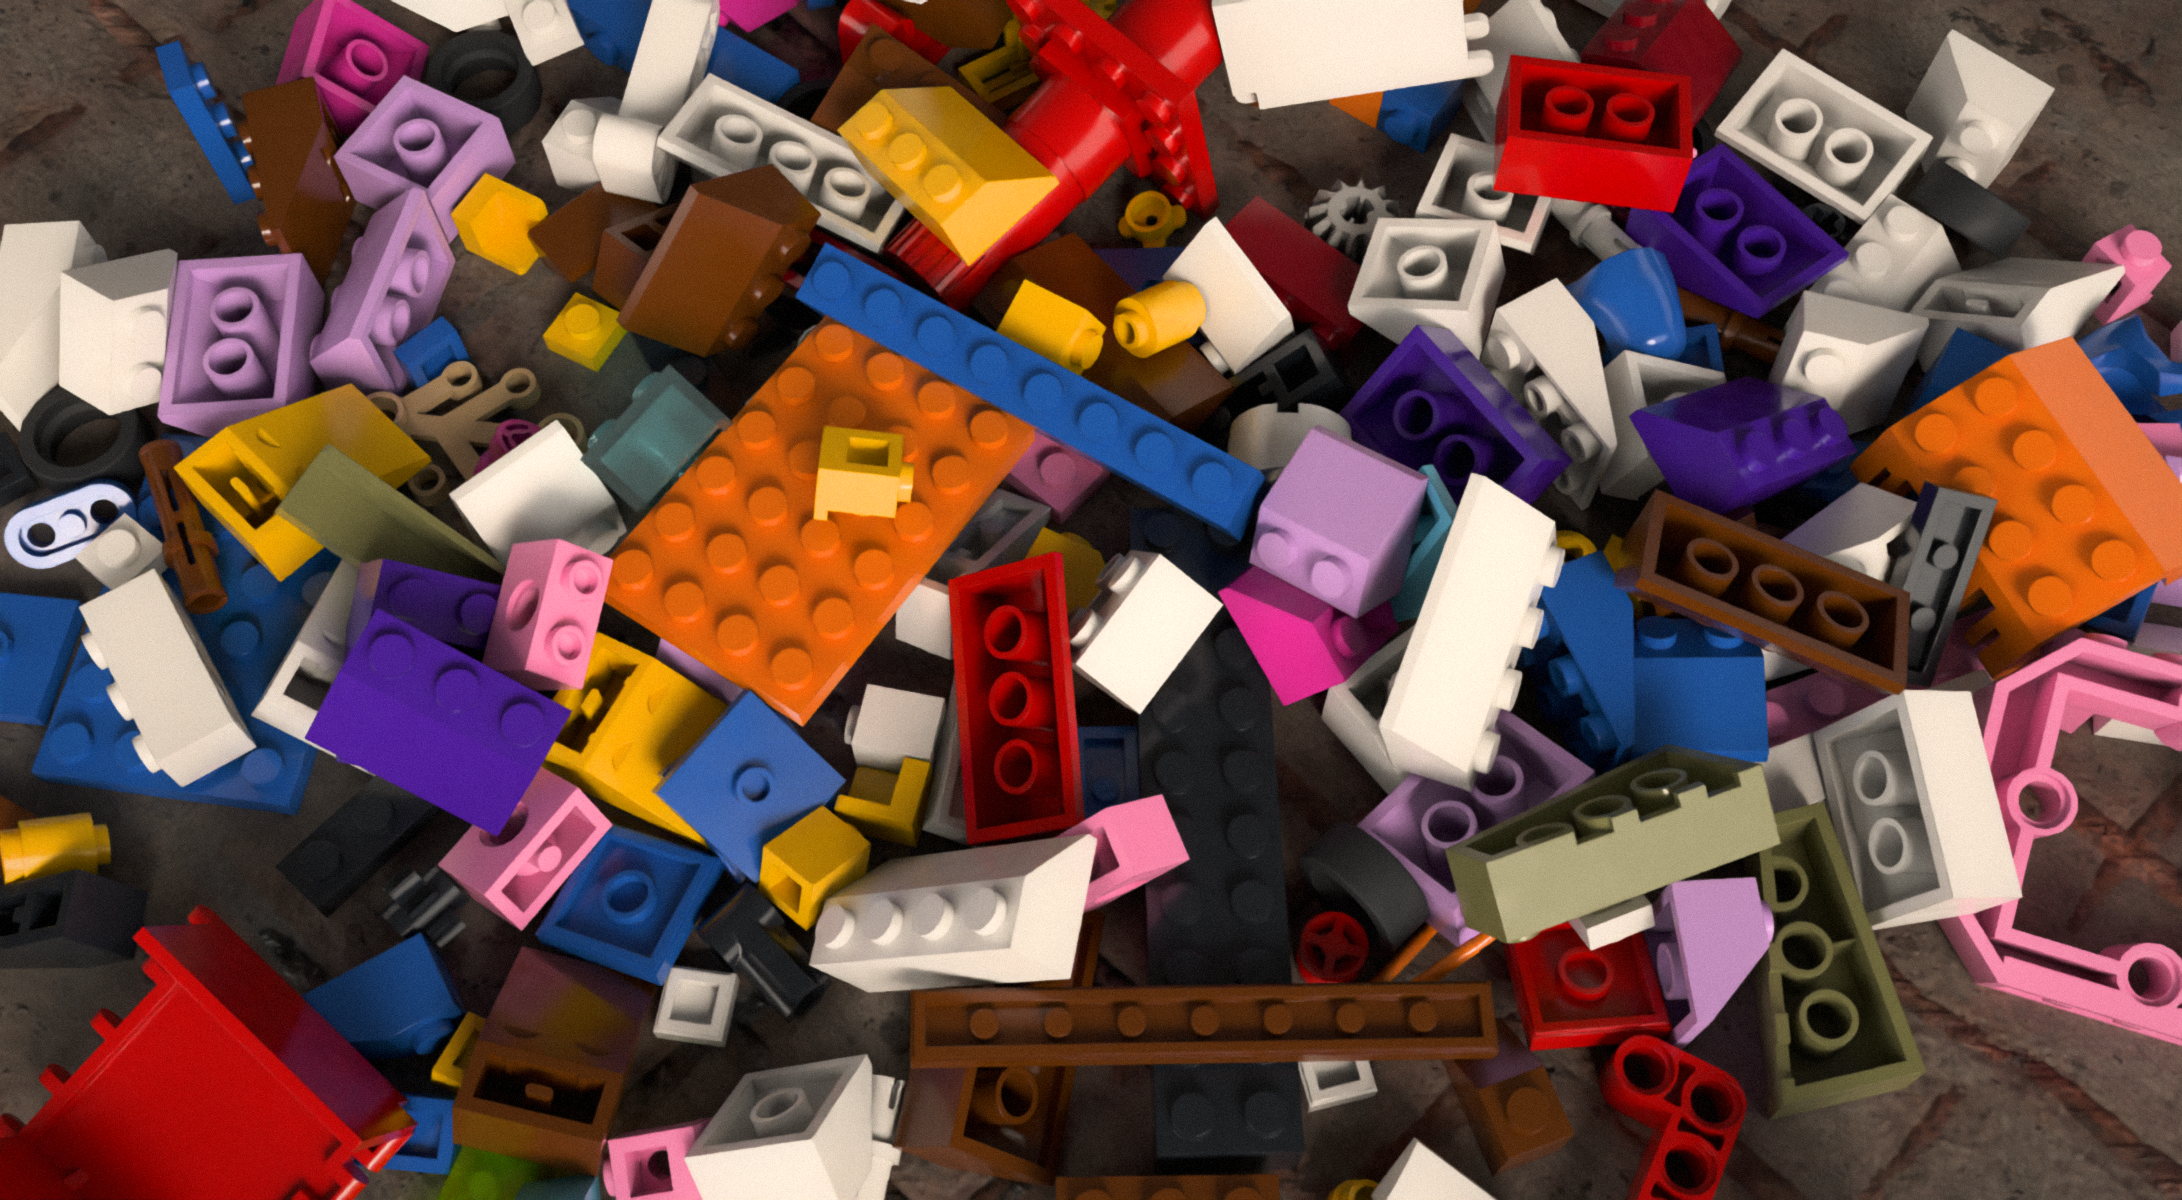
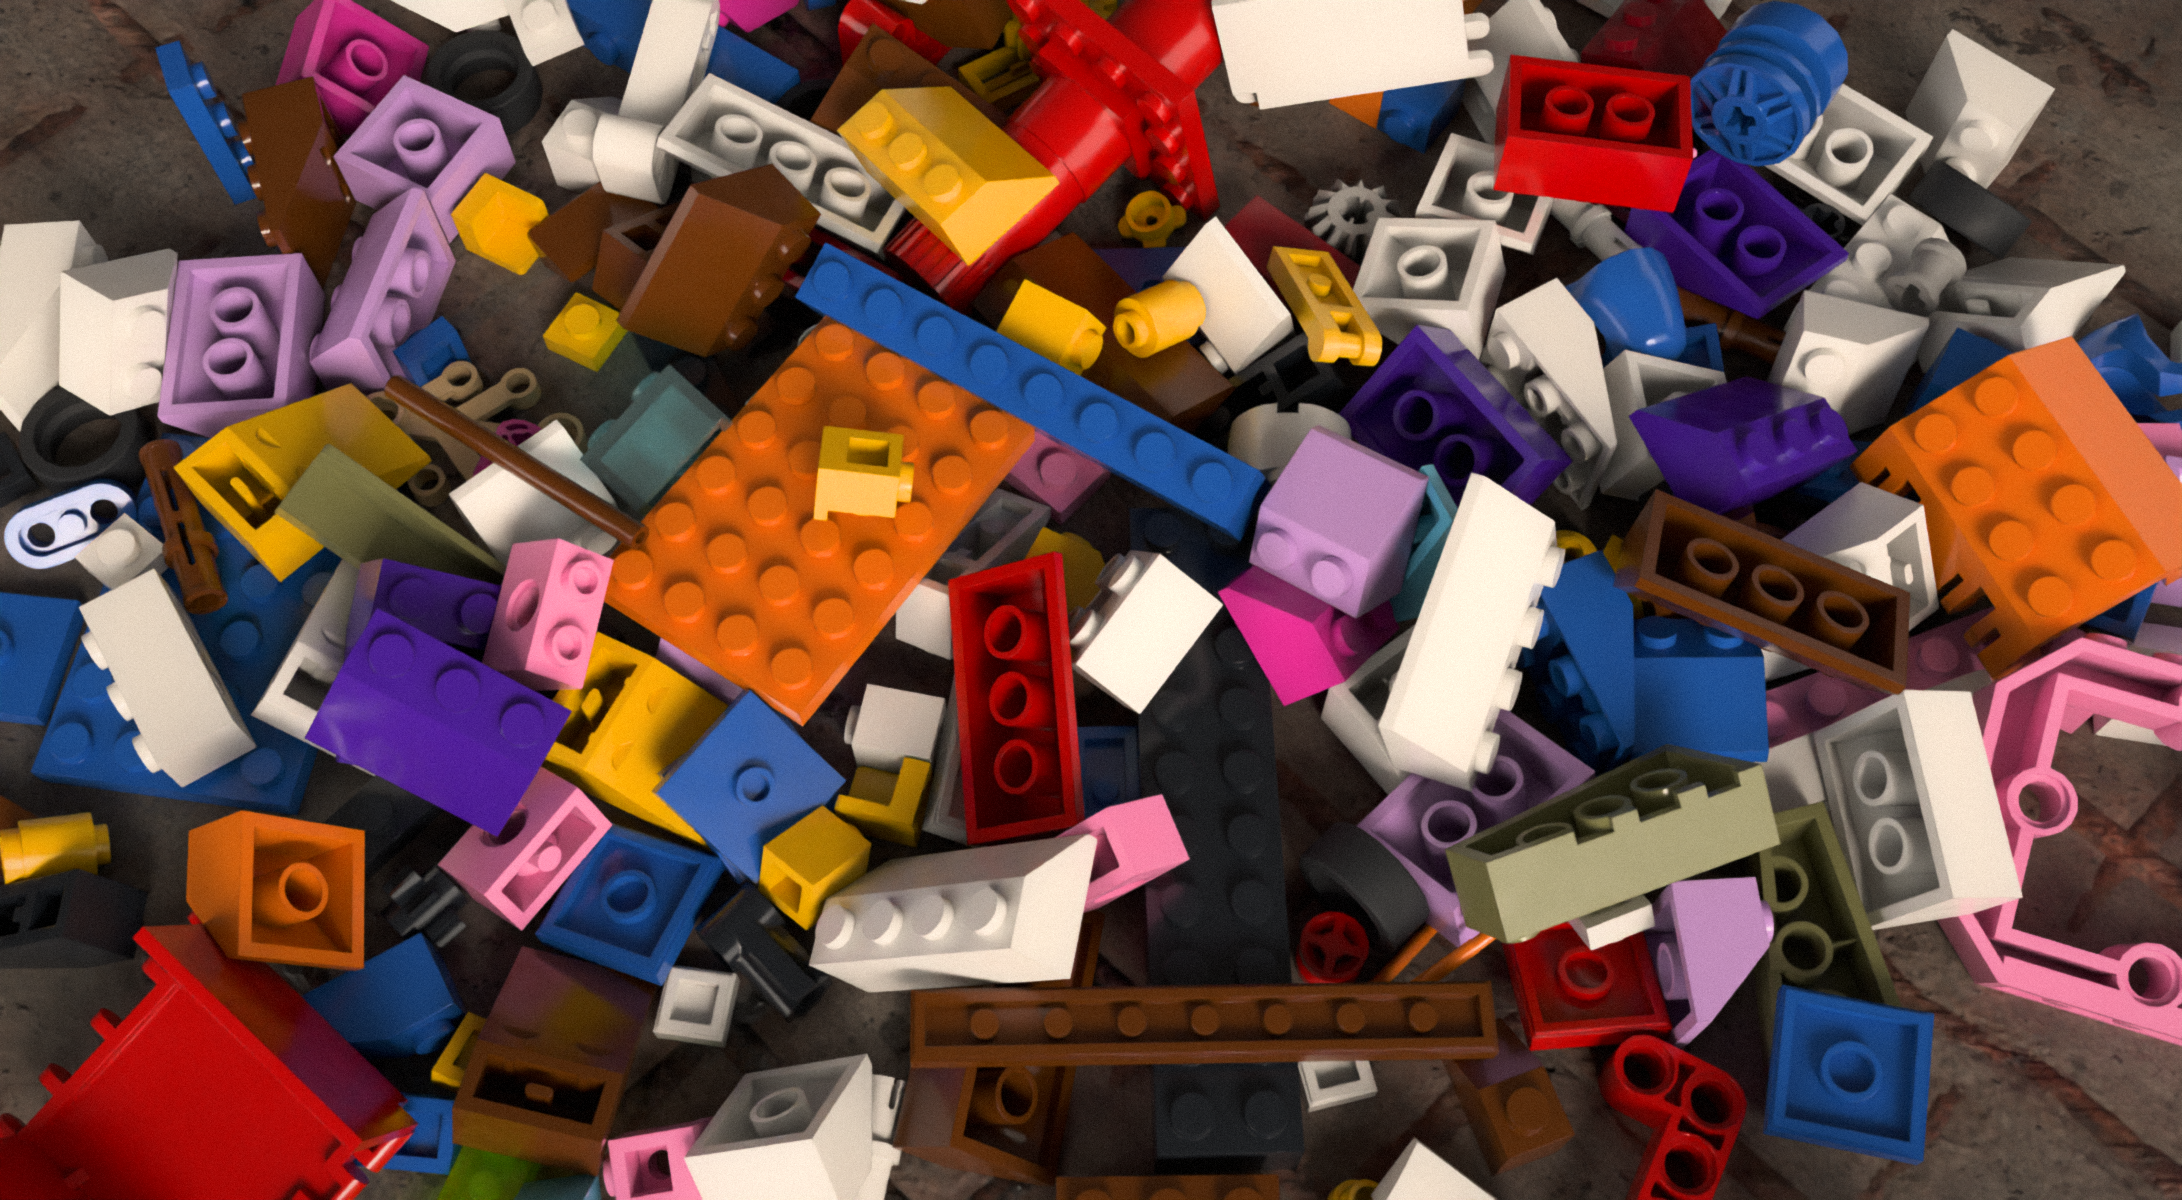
(280, 889): none -> orange slope
(517, 462): none -> reddish brown piece
(1325, 306): none -> yellow plate
(1767, 83): none -> blue wheel
(1849, 1074): none -> blue plate
(1932, 268): none -> light grey bush
(1937, 568): black plate -> none
(2143, 265): bright pink brick -> none

